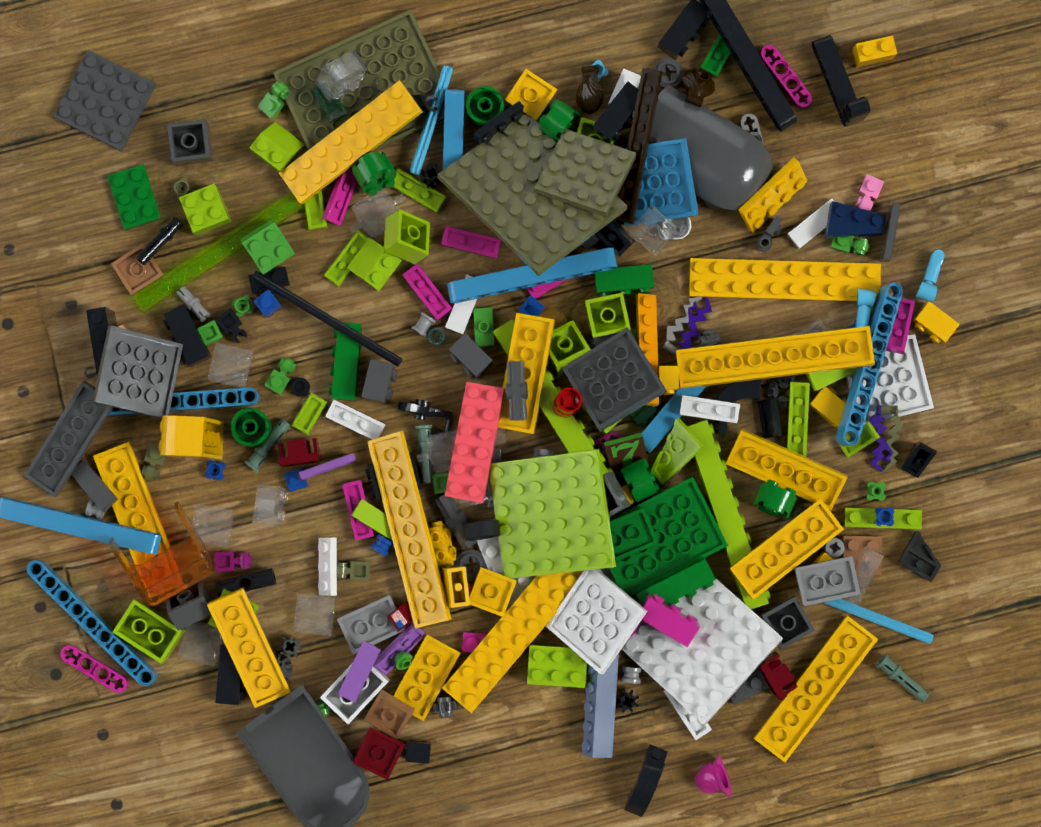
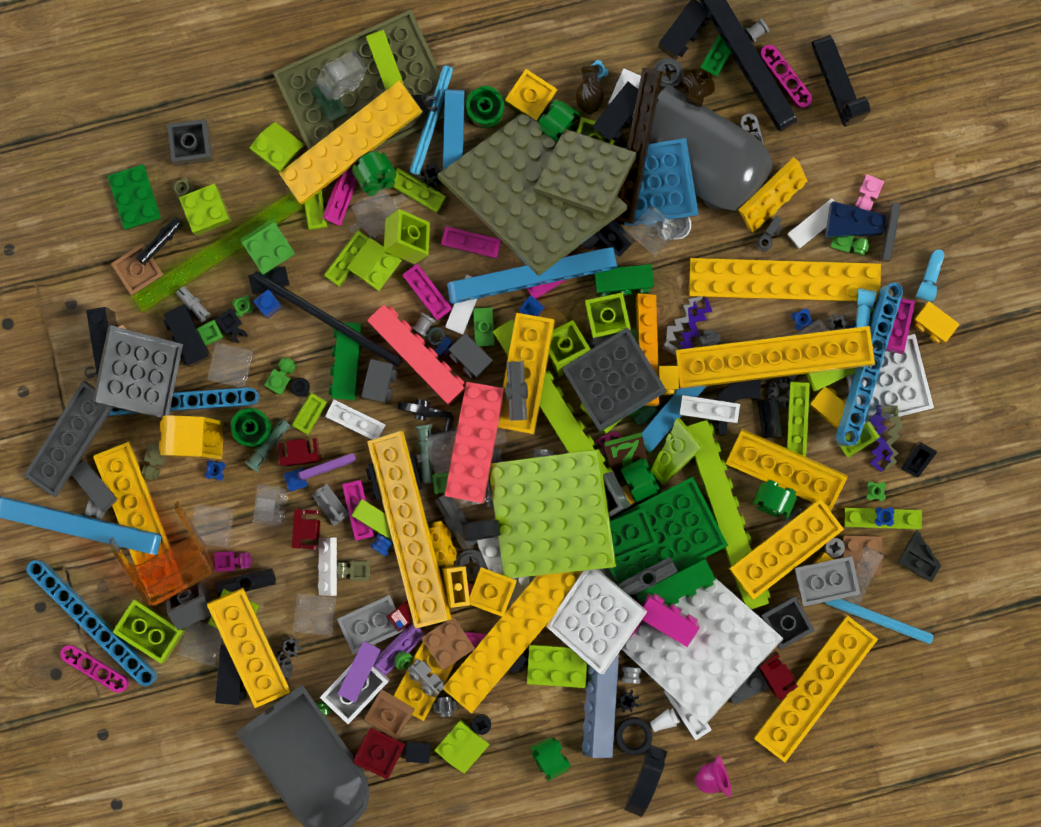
(104, 100): dark grey plate -> none
(271, 102): bright green plate -> none
(305, 529): none -> dark red panel
(330, 504): none -> light grey hinge
(384, 59): none -> lime tile
(414, 352): none -> coral brick
(419, 674): none -> light grey hinge
(443, 348): none -> blue plate
(448, 643): none -> medium nougat plate
(461, 746): none -> lime slope
(479, 722): none -> black wheel
(499, 123): black plate -> none
(519, 664): none -> black plate
(549, 758): none -> green brick
(567, 402): red wheel -> none
(619, 736): none -> black tyre
(659, 570): none -> dark grey piece
(666, 720): none -> white cone
(757, 30): none -> light grey bush
(802, 314): none -> blue plate
(842, 323): none -> dark grey gear
(874, 51): yellow brick -> none
(895, 672): sand green pin -> none

